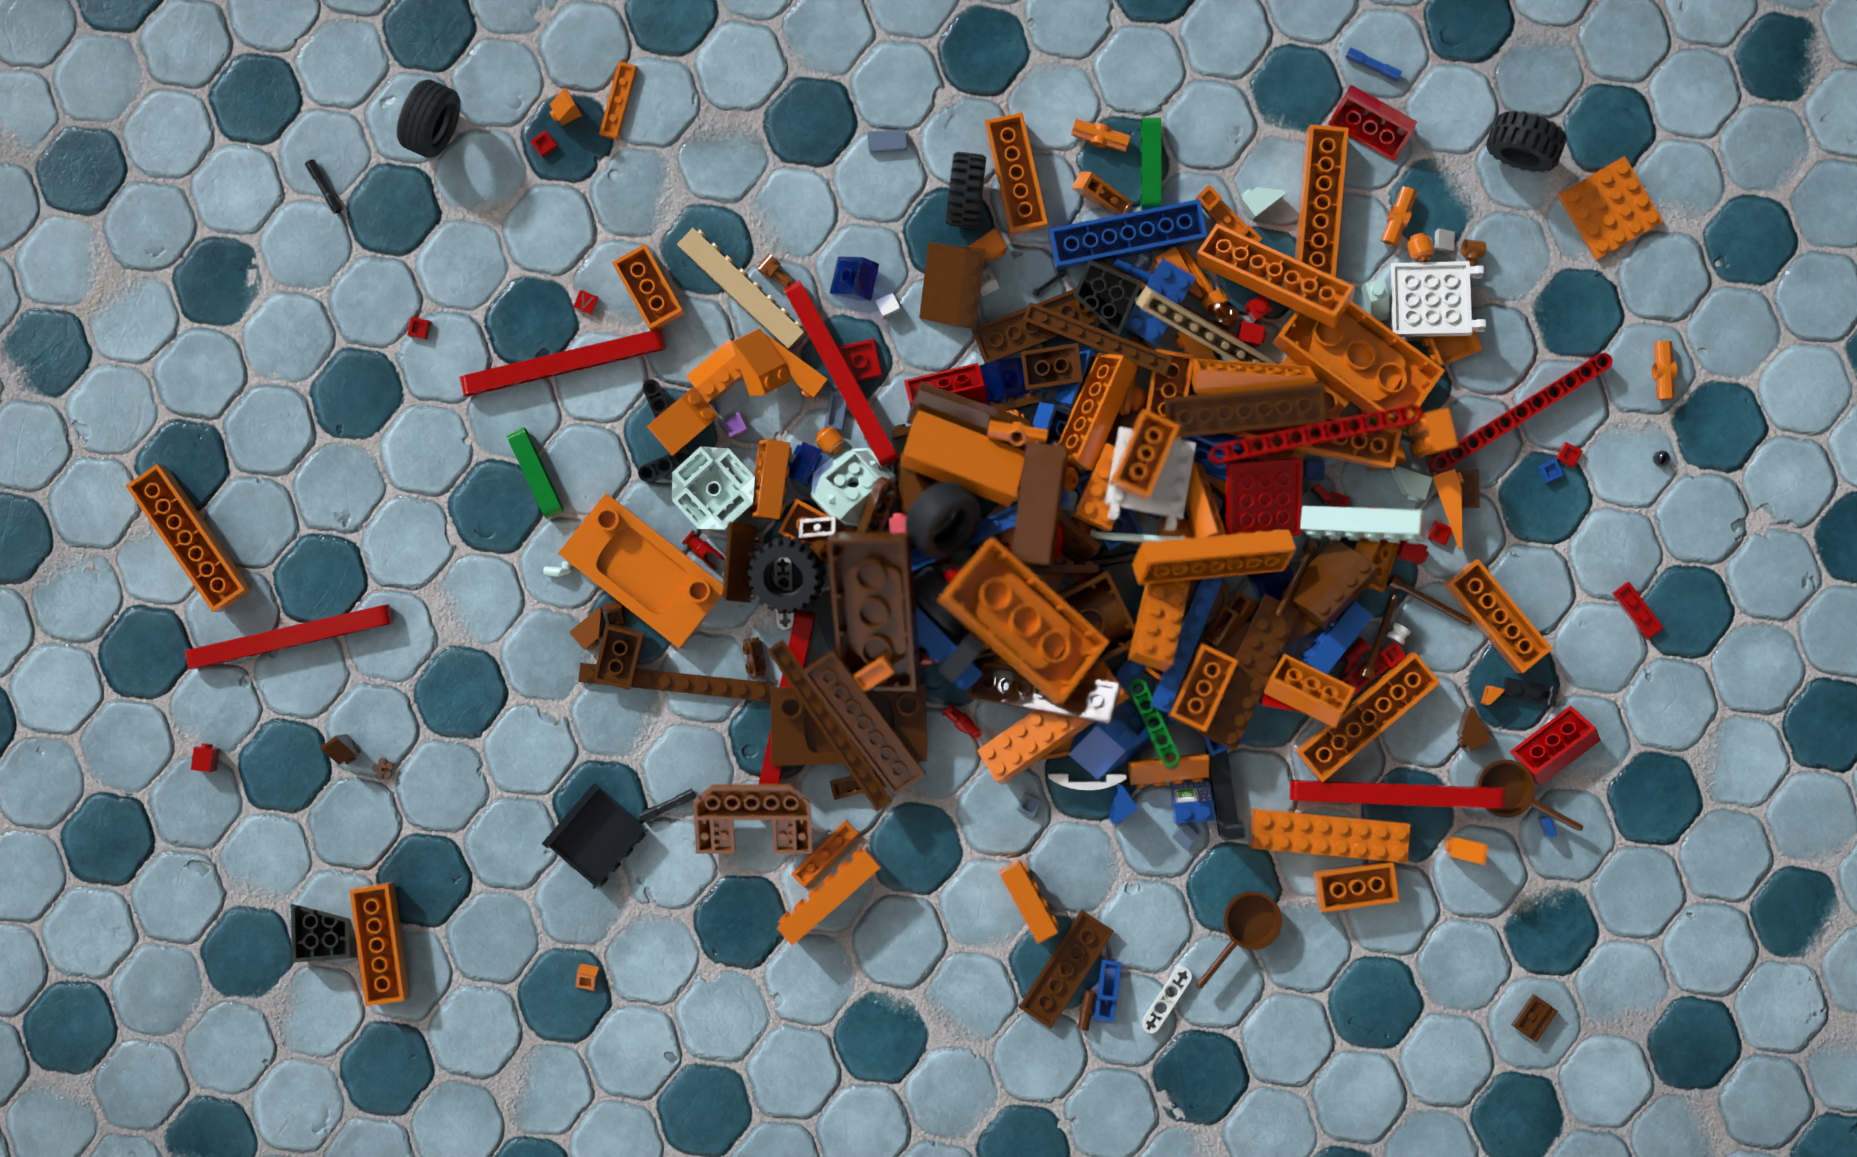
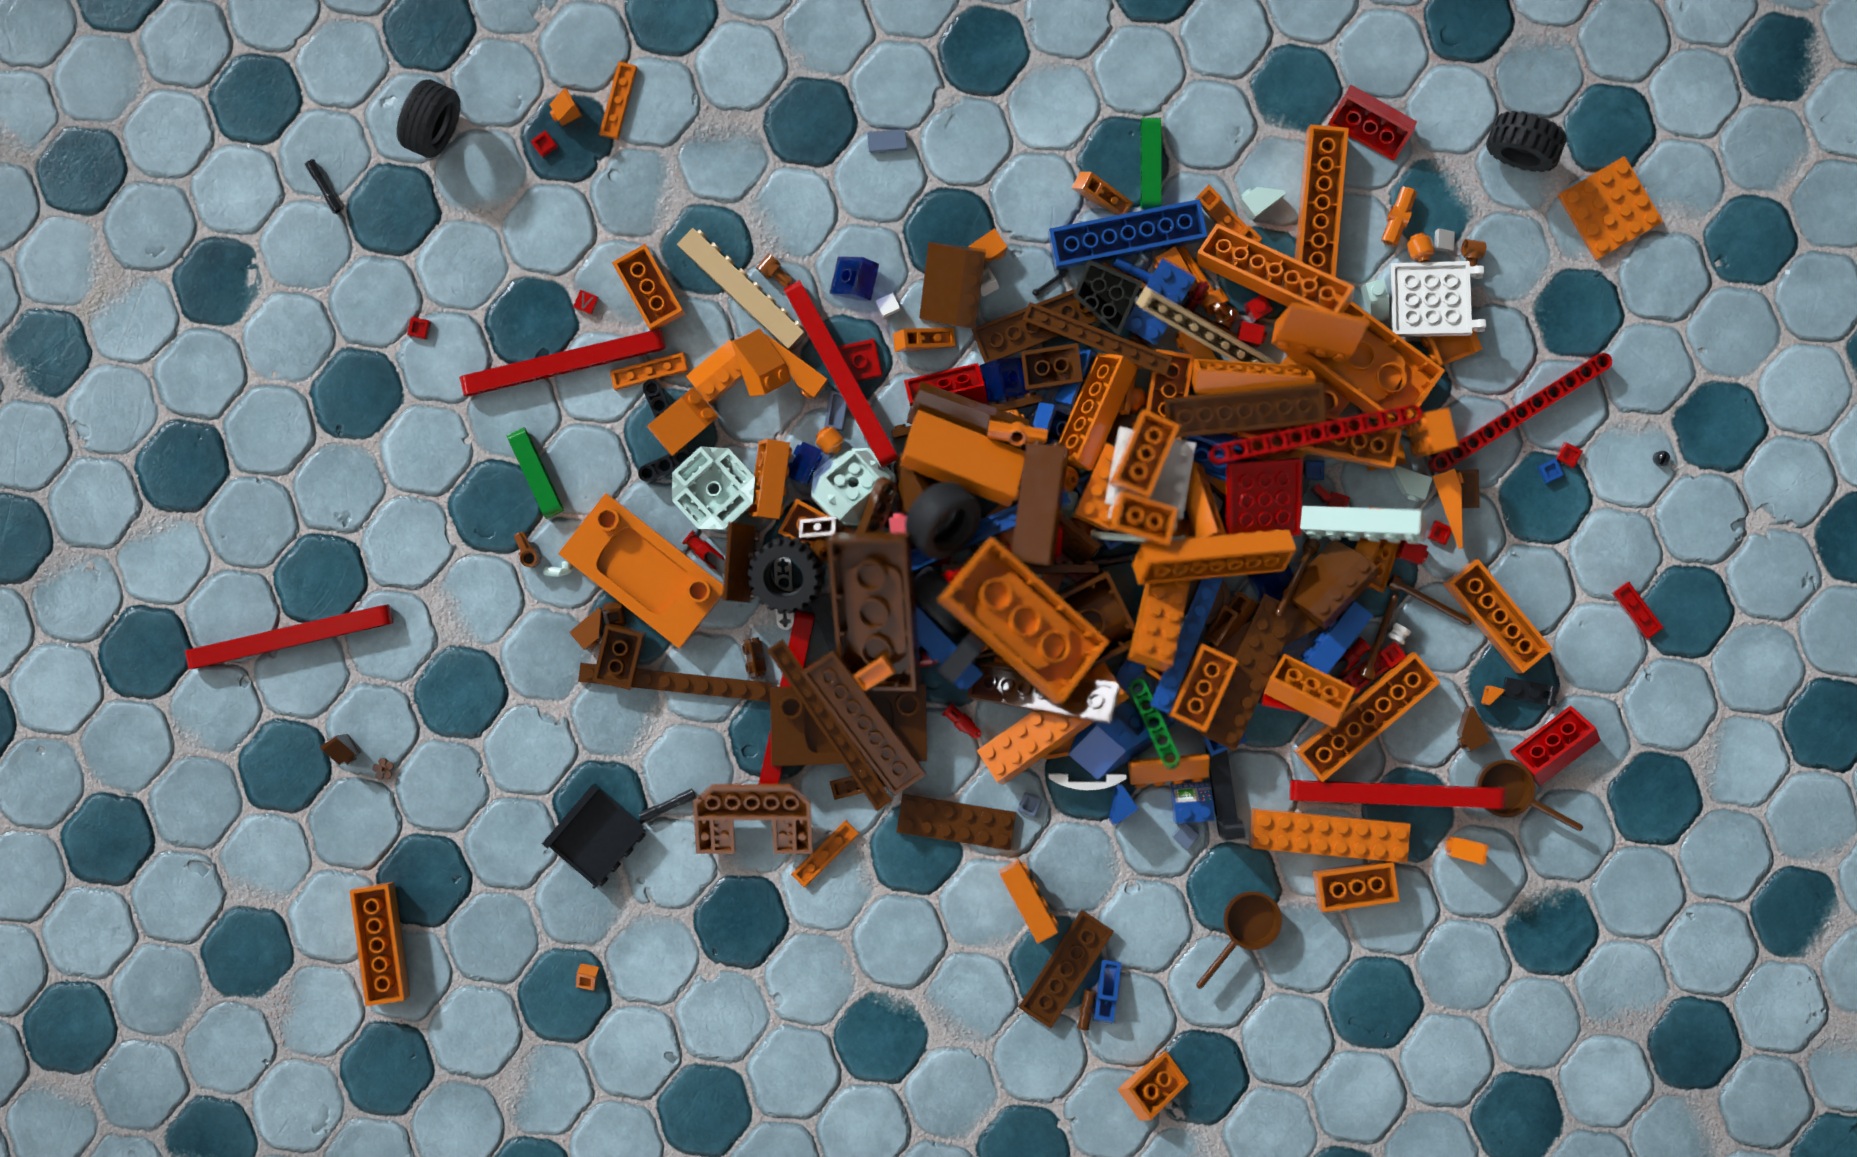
(188, 538): orange brick -> none
(205, 758): red brick -> none
(320, 935): pearl dark grey wedge -> none
(526, 549): none -> dark orange axle
(652, 369): none -> orange tile
(735, 426): medium lavender panel -> none
(826, 898): orange brick -> none
(923, 339): none -> orange slope
(956, 821): none -> reddish brown plate
(965, 190): black tyre -> none
(1016, 174): orange brick -> none
(1100, 135): orange piece -> none
(1143, 518): none -> orange slope
(1153, 1087): none -> orange slope
(1164, 998): white beam -> none
(1196, 296): none -> dark red axle
(1318, 332): none -> orange slope
(1362, 59): blue piece -> none
(1534, 1018): reddish brown plate -> none
(1547, 826): blue tile -> none
(1664, 370): orange piece -> none

